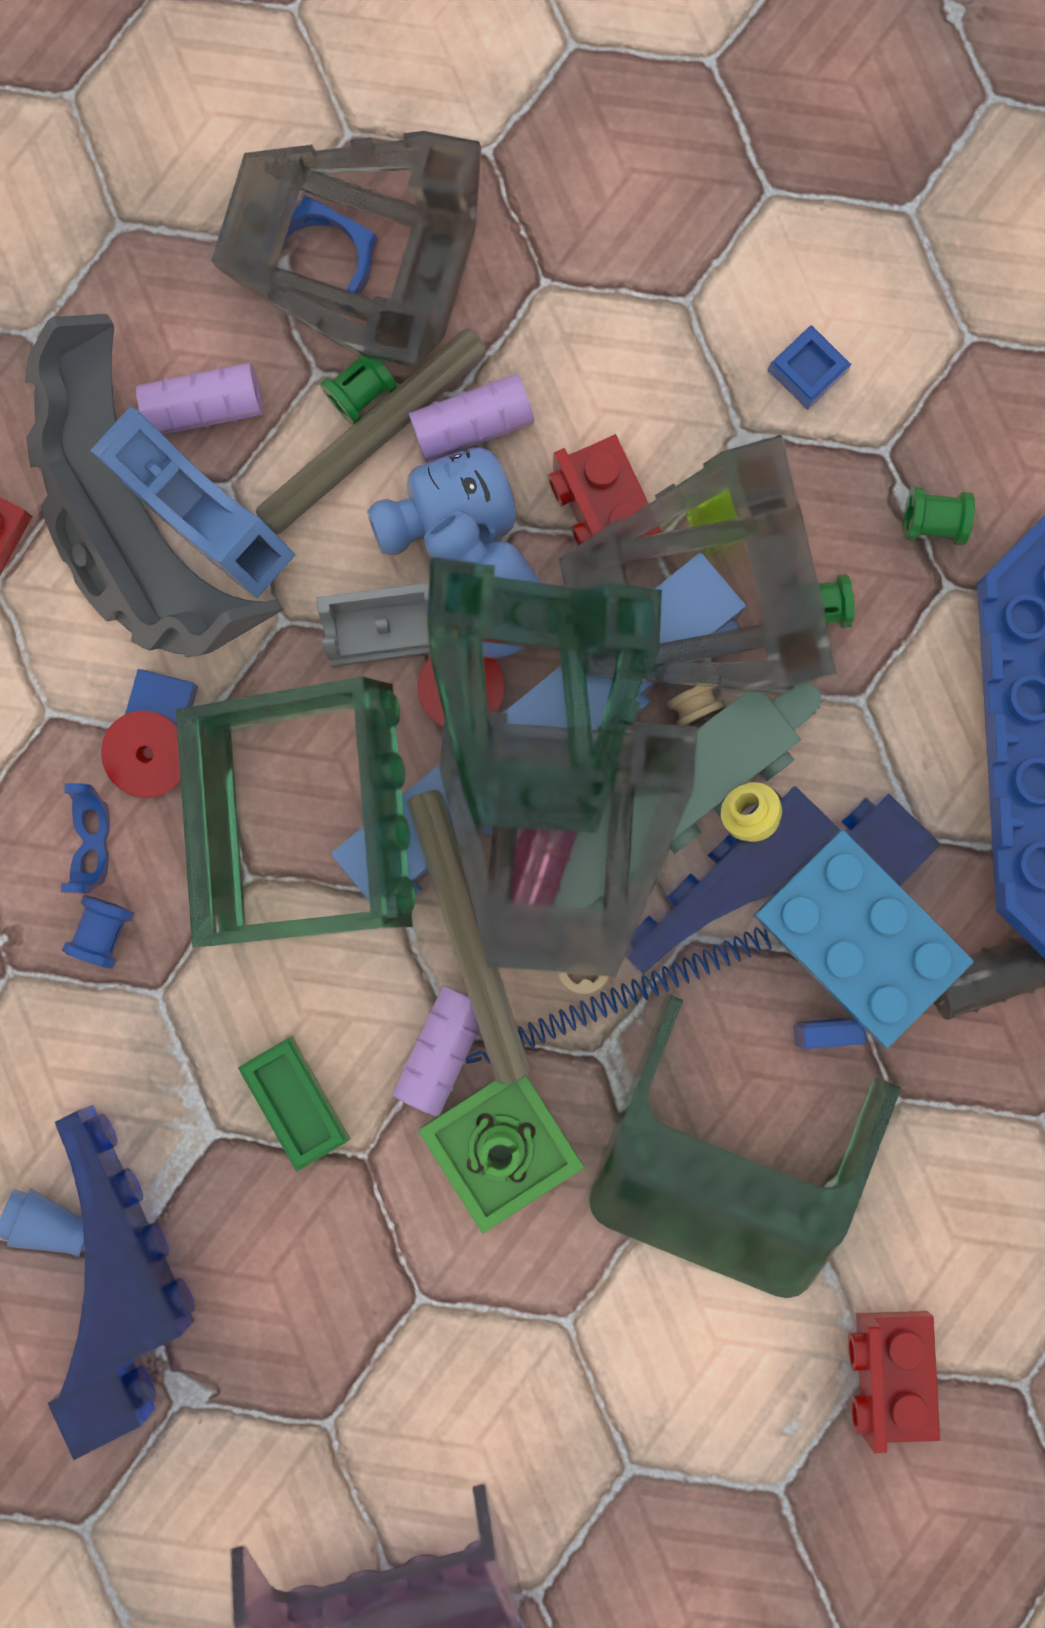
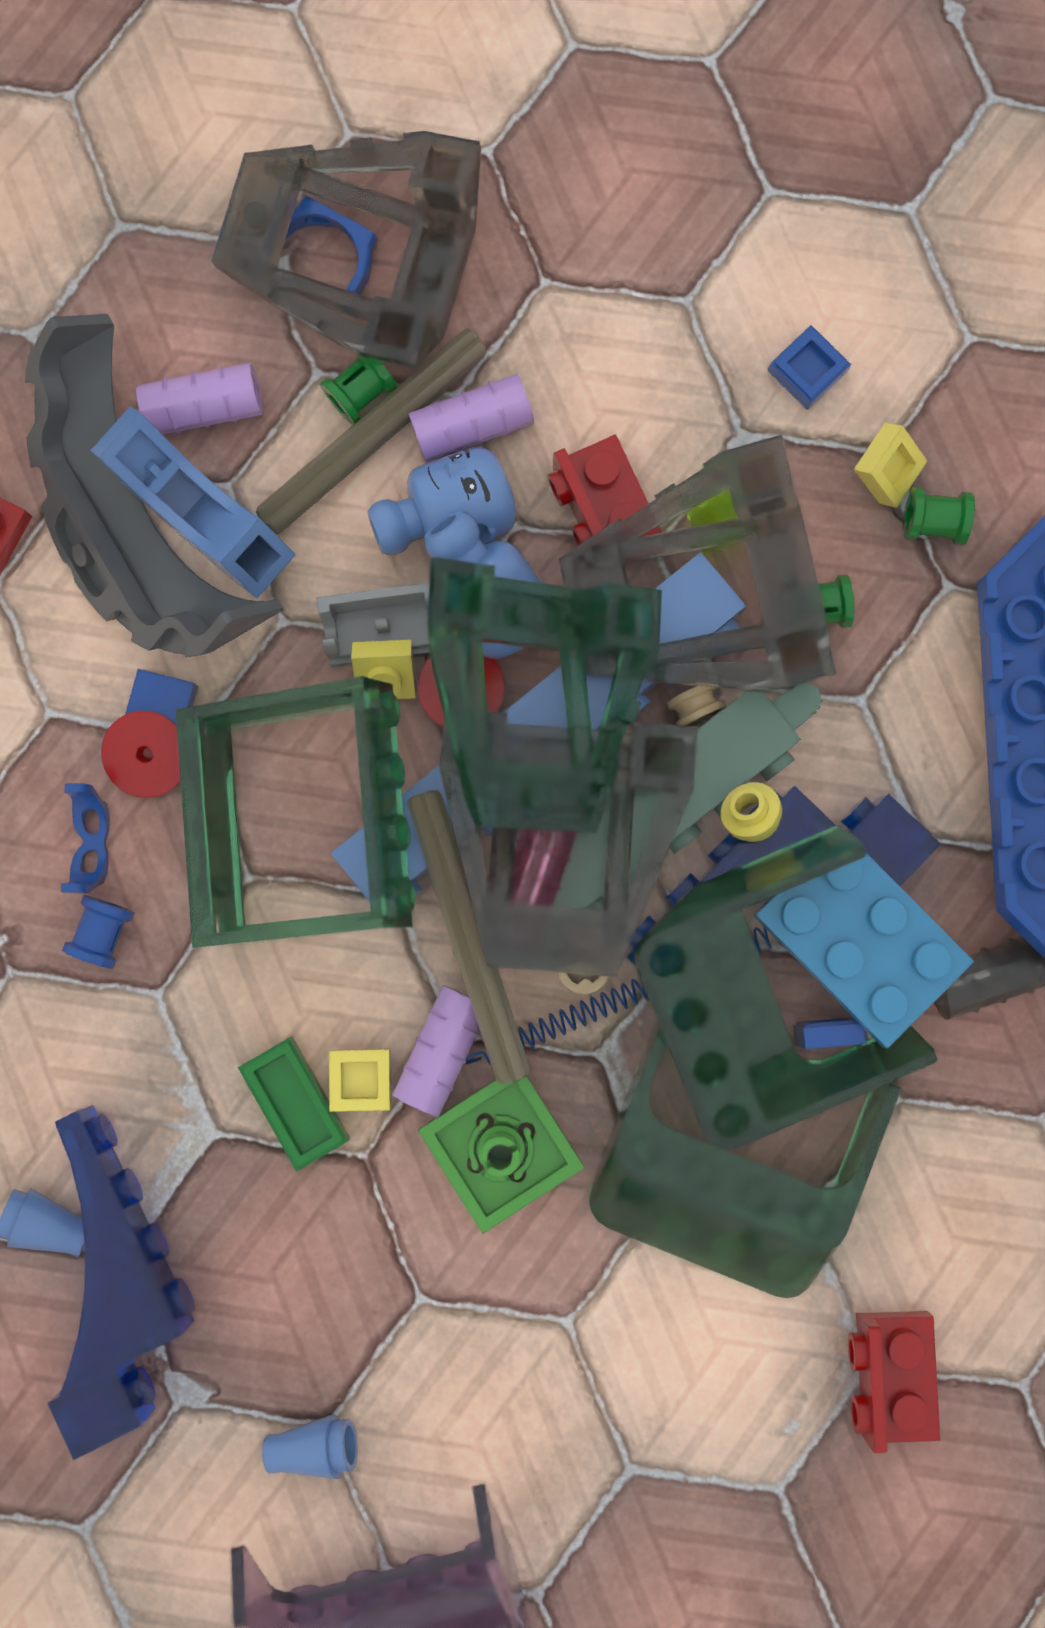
(314, 1449): none -> medium blue cone
(360, 1080): none -> light yellow plate
(387, 662): none -> light yellow plate
(725, 1017): none -> clear green windscreen
(890, 464): none -> light yellow plate

